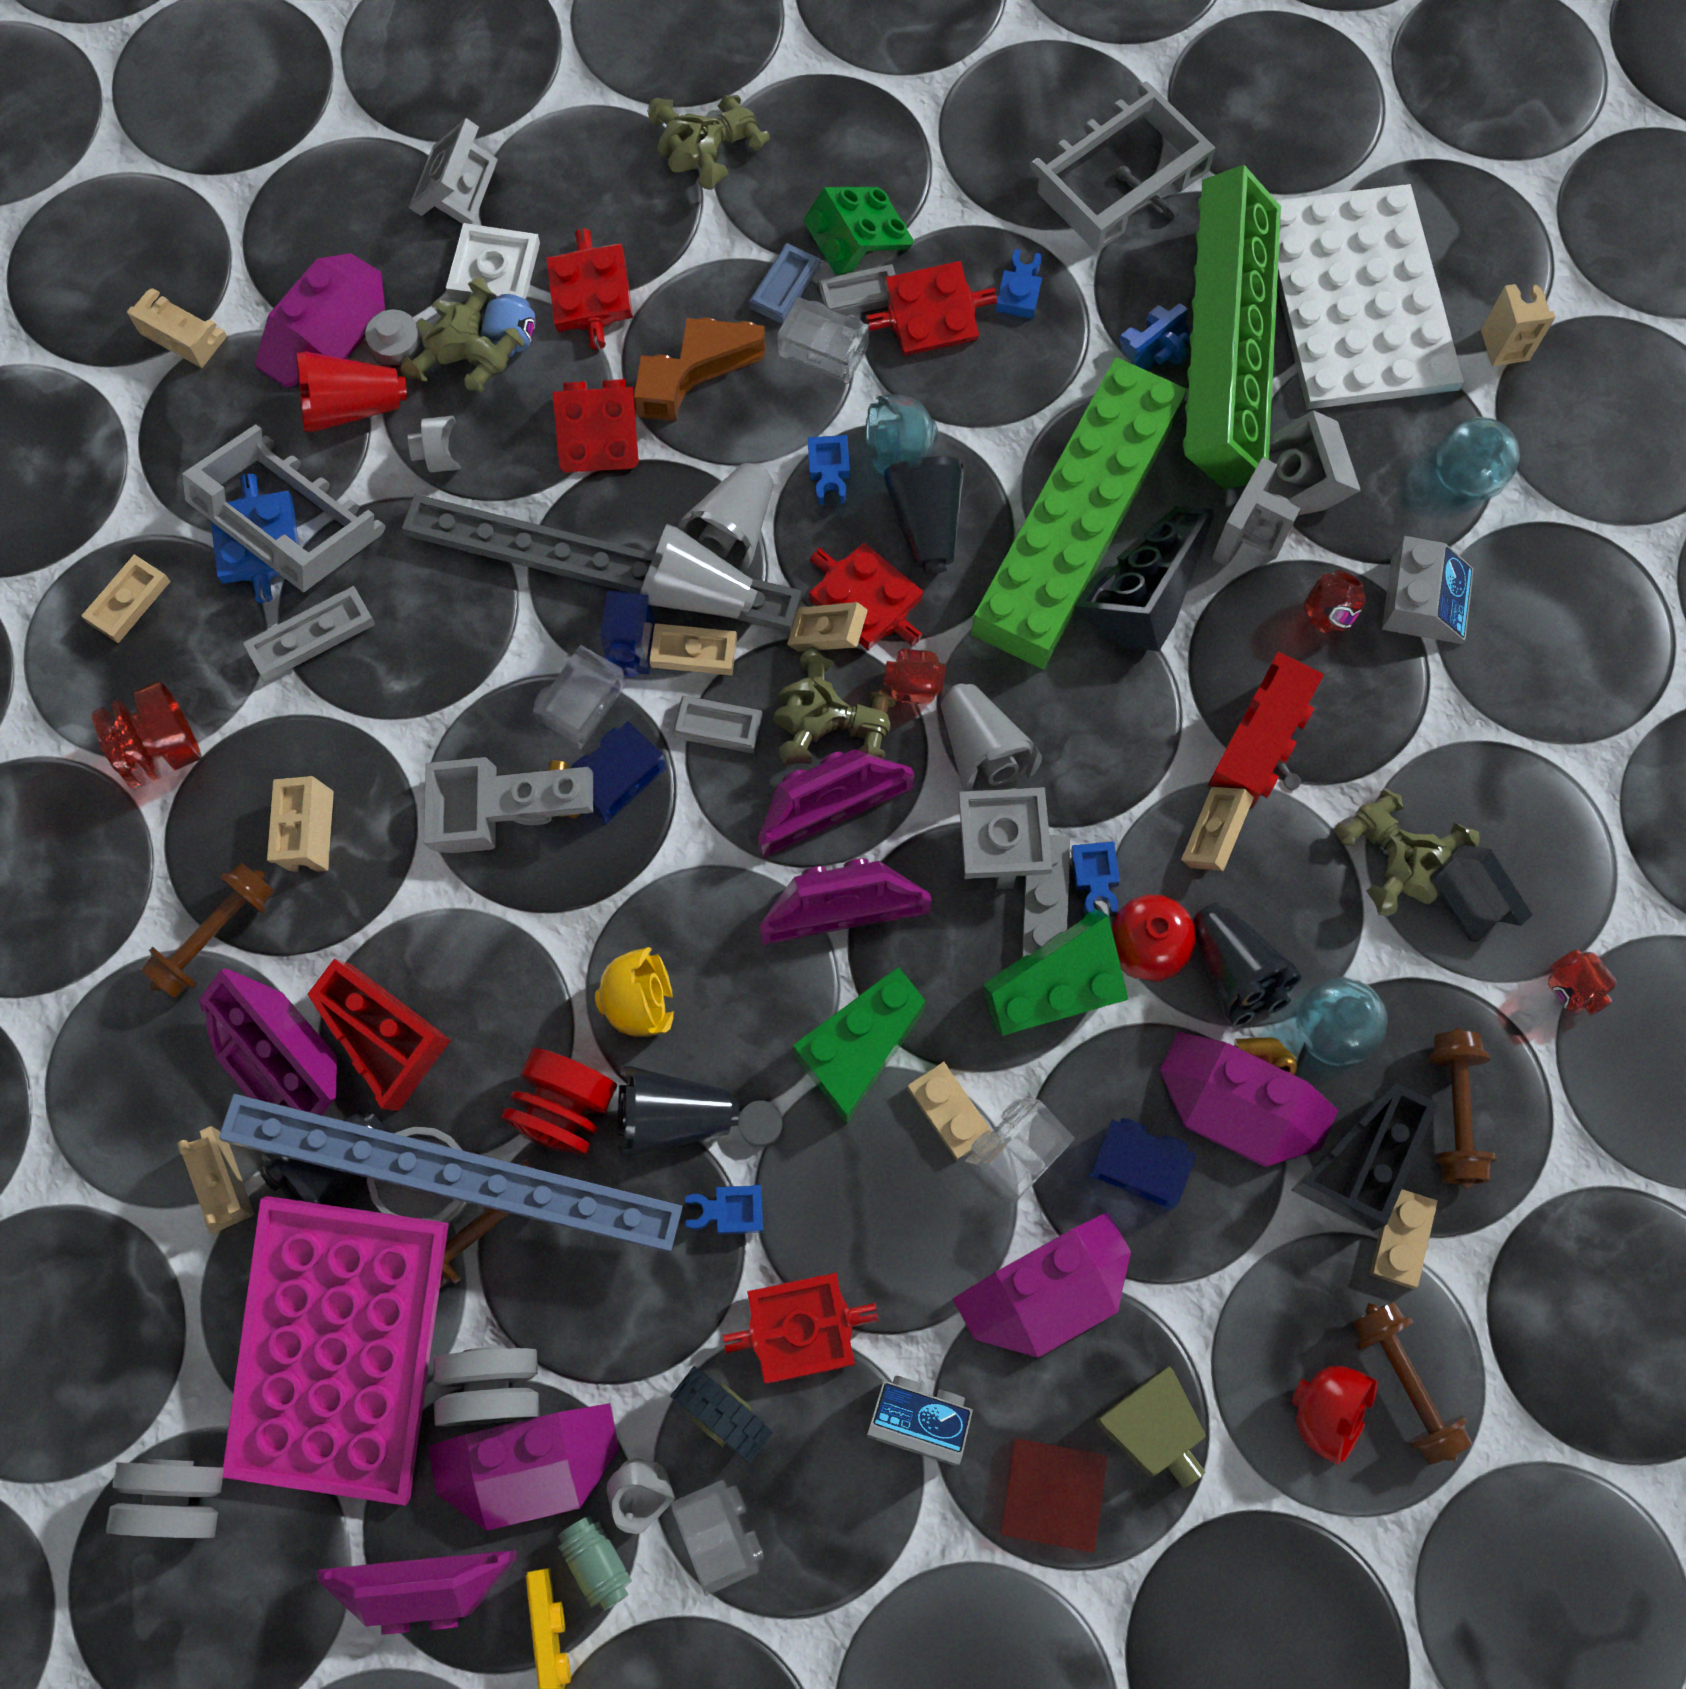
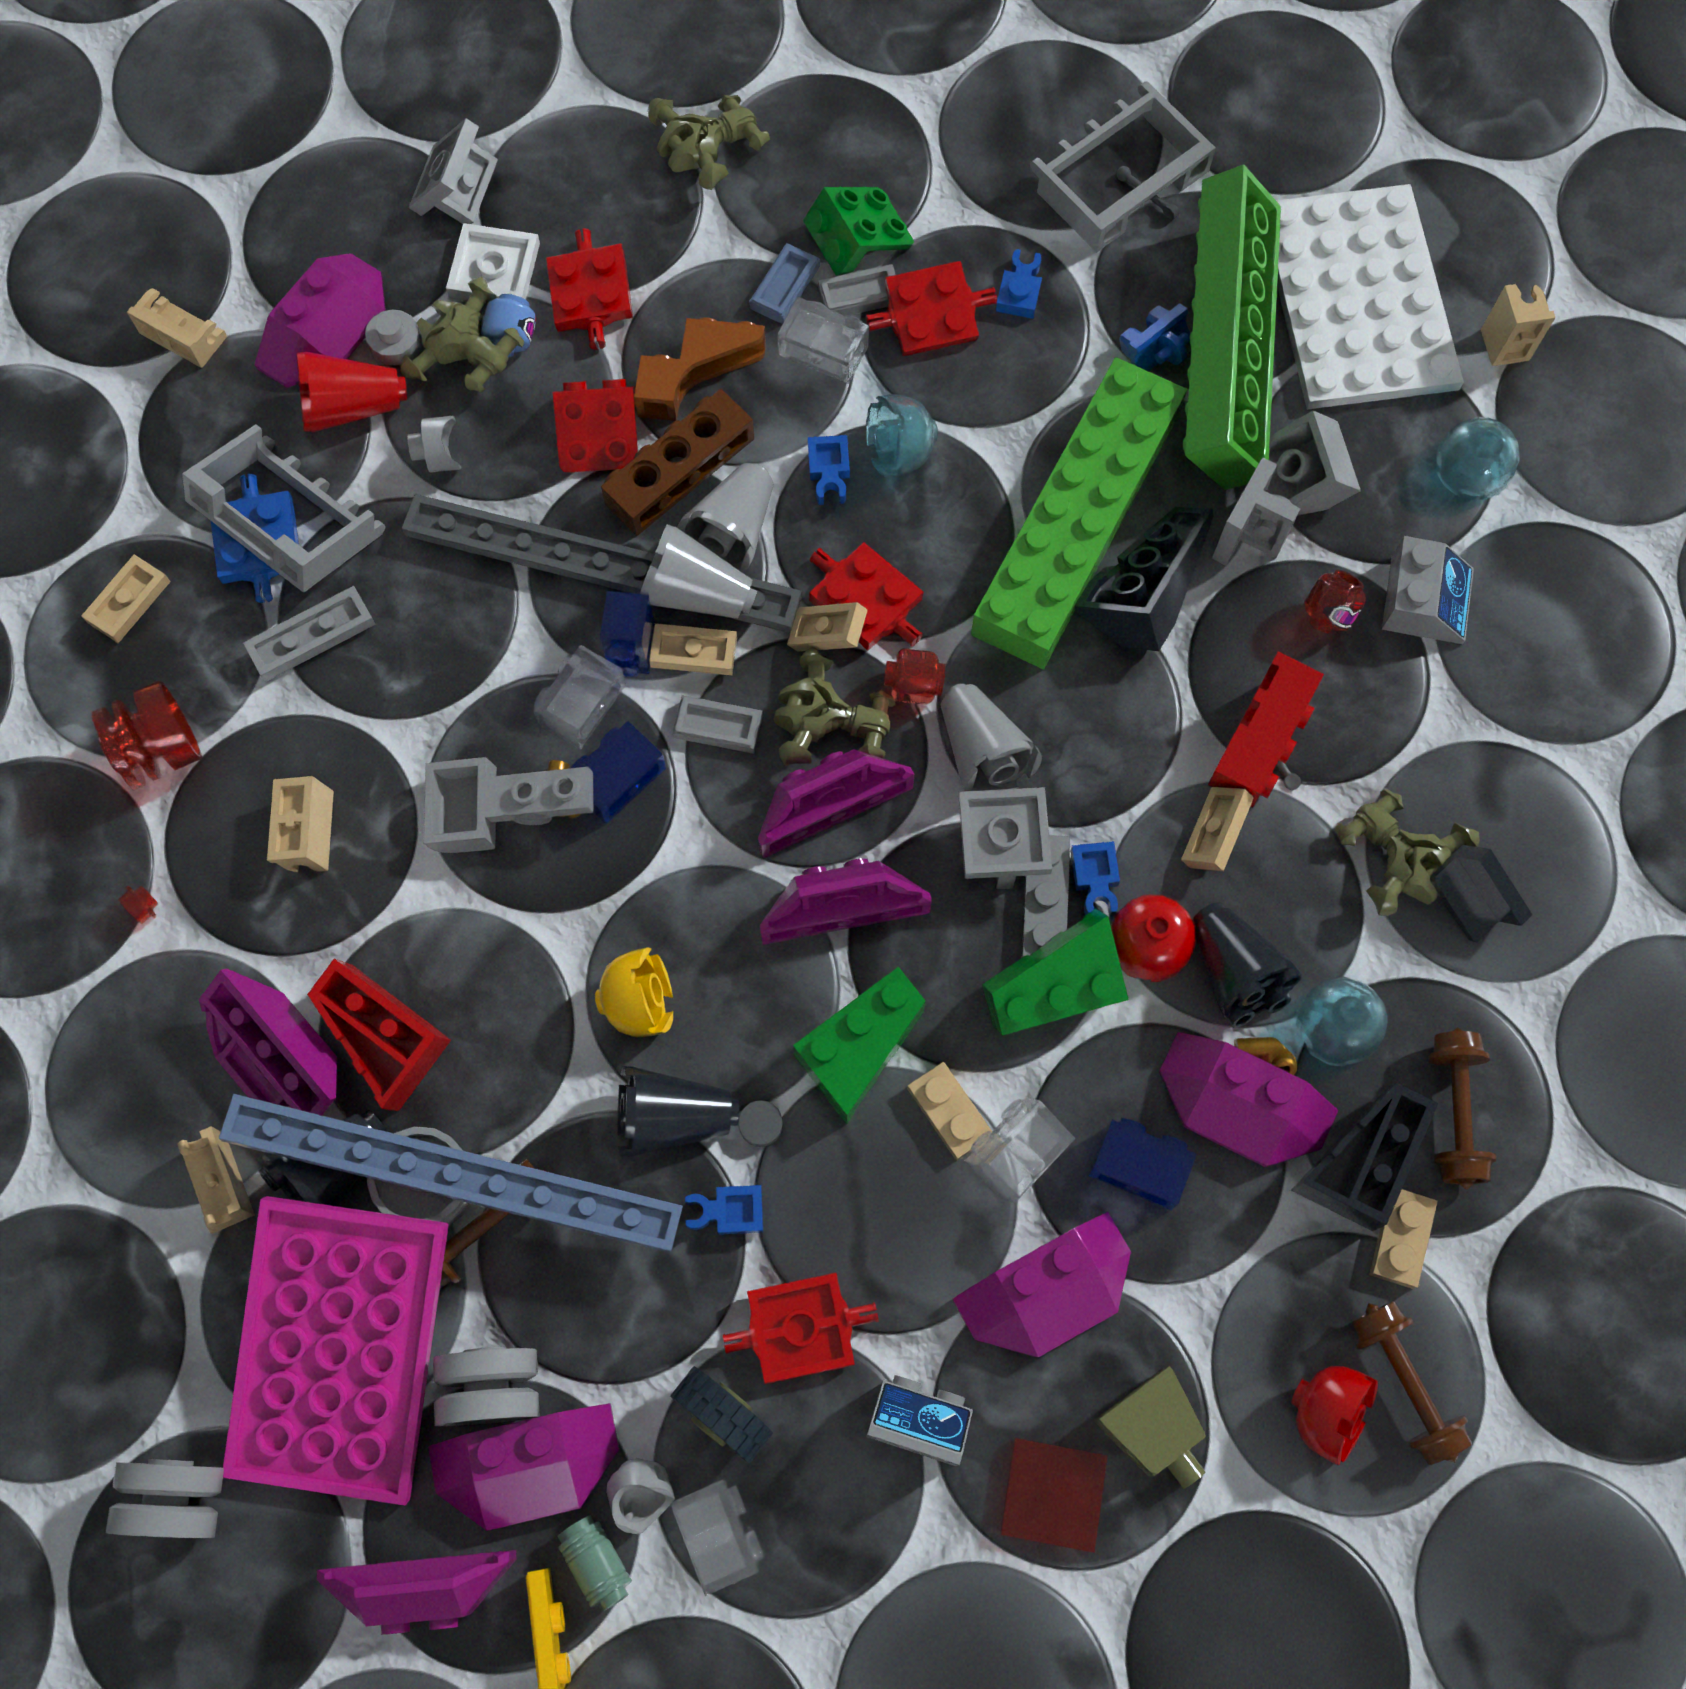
(138, 903): none -> clear red plate
(168, 973): reddish brown piece -> none
(559, 1102): red wheel -> none
(642, 506): none -> reddish brown brick
(928, 508): black cone -> none
(1582, 982): clear red head -> none

